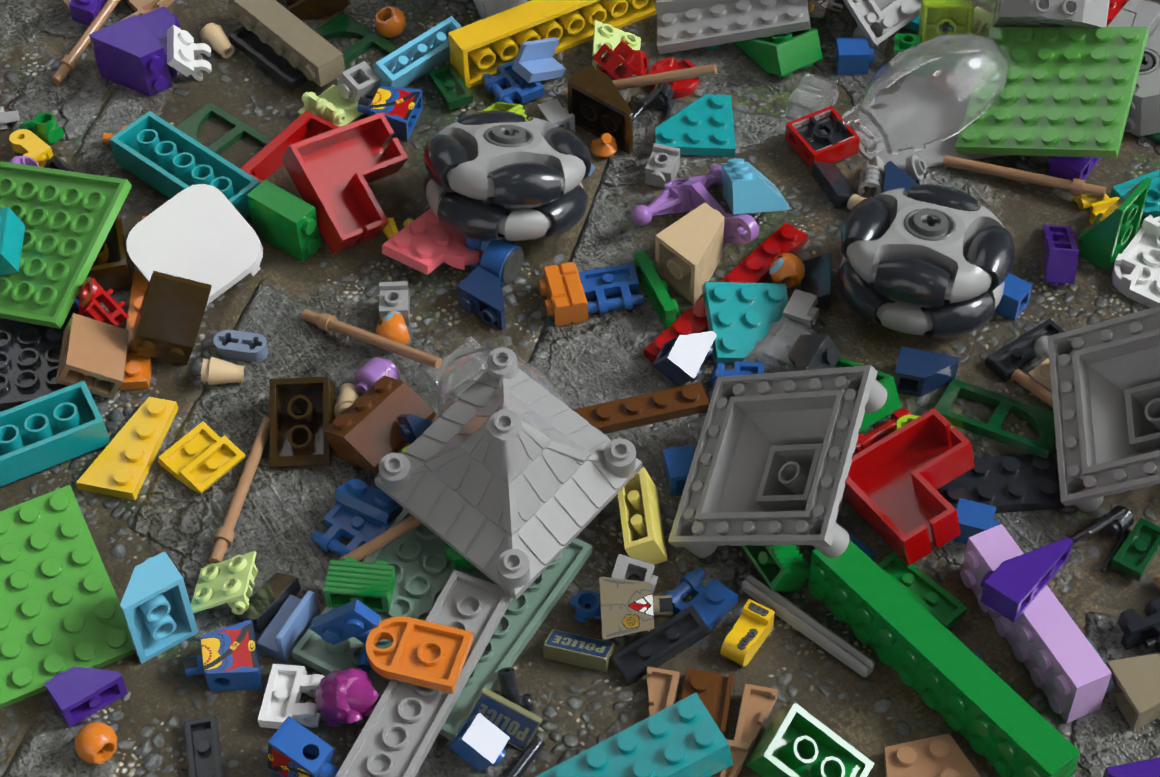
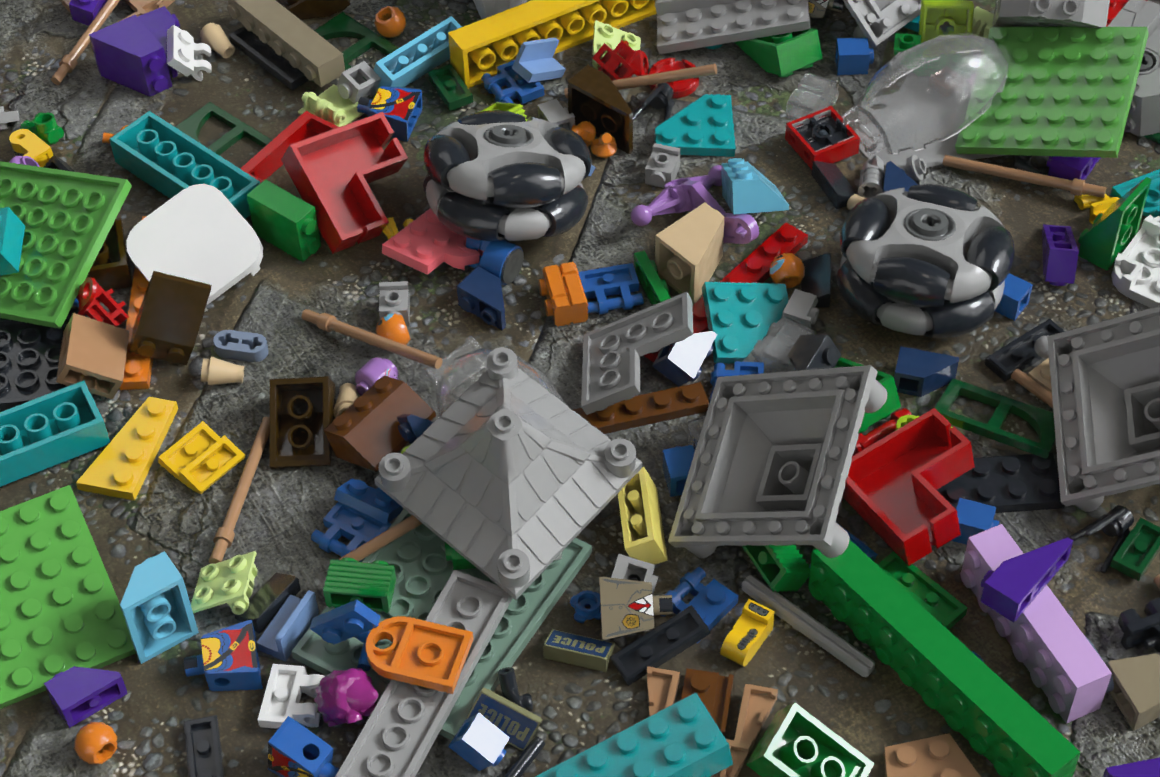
(586, 131): none -> orange plate
(615, 350): none -> light grey plate

